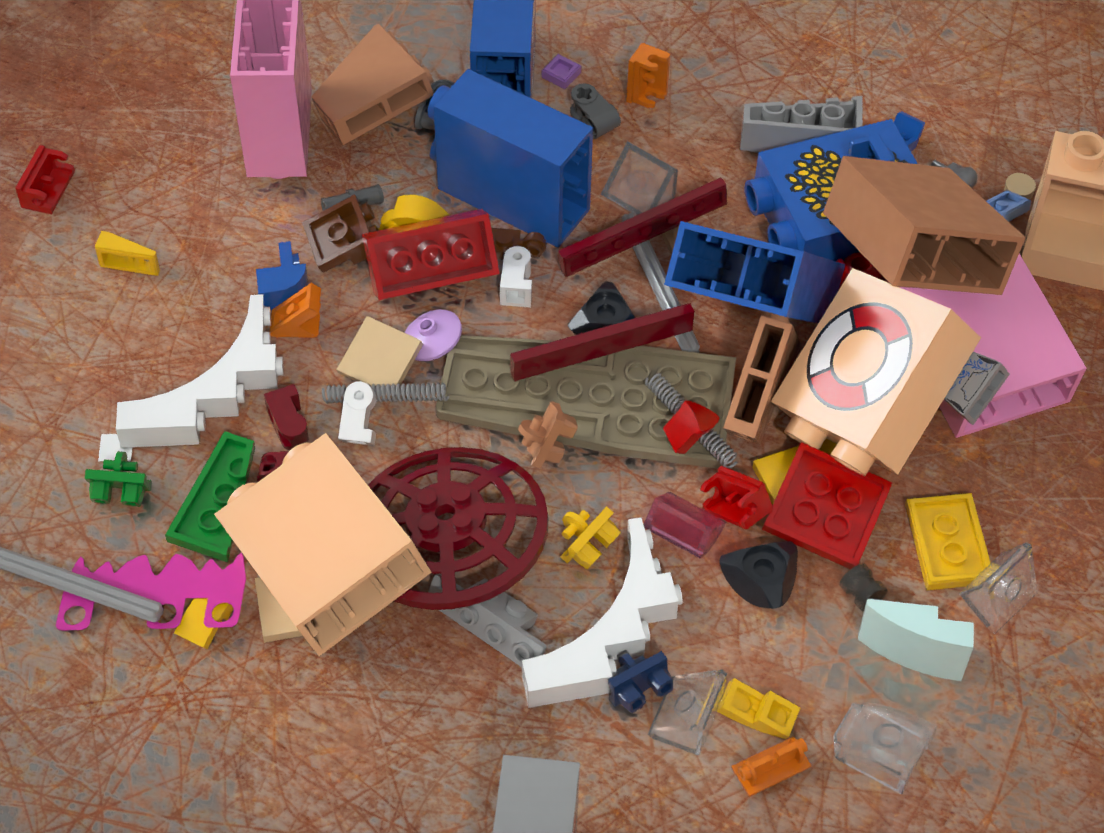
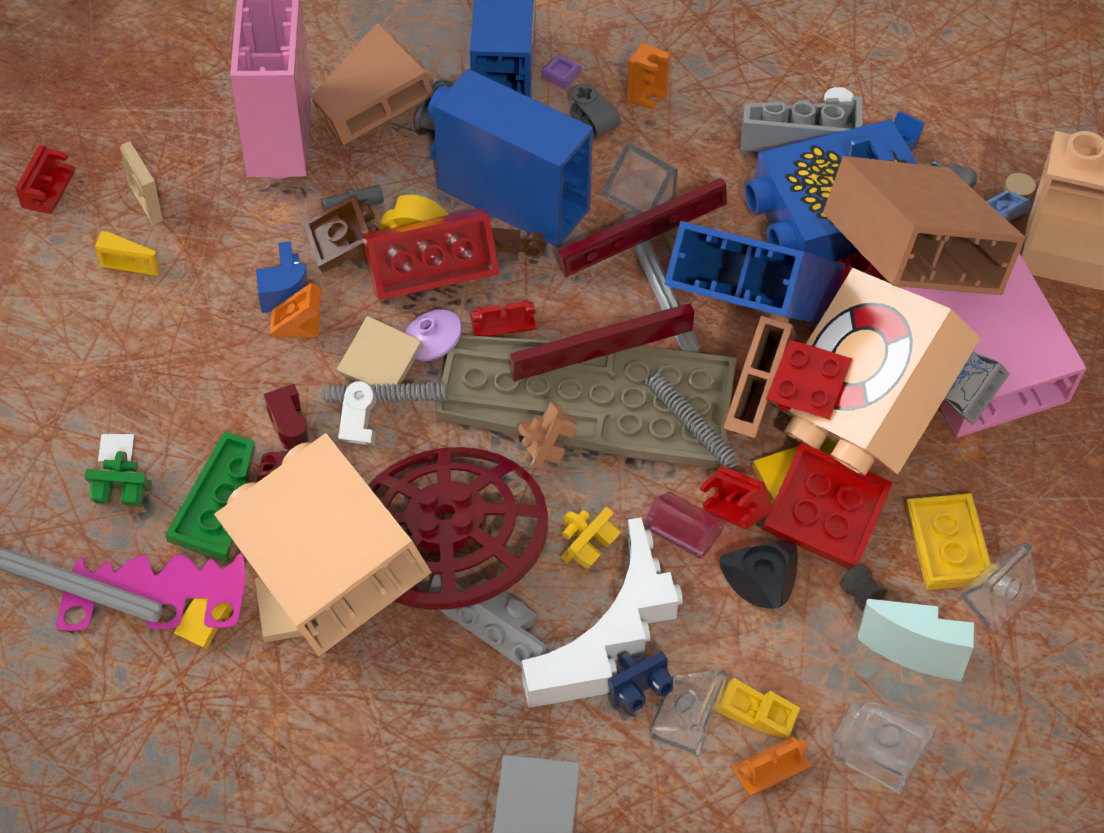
(141, 183): none -> tan tile
(181, 413): white arch -> none
(500, 321): none -> red hinge
(514, 286): white leg -> none
(601, 310): black hat -> none
(689, 425): red tile -> none
(808, 379): none -> red hinge
(841, 93): none -> white sticker

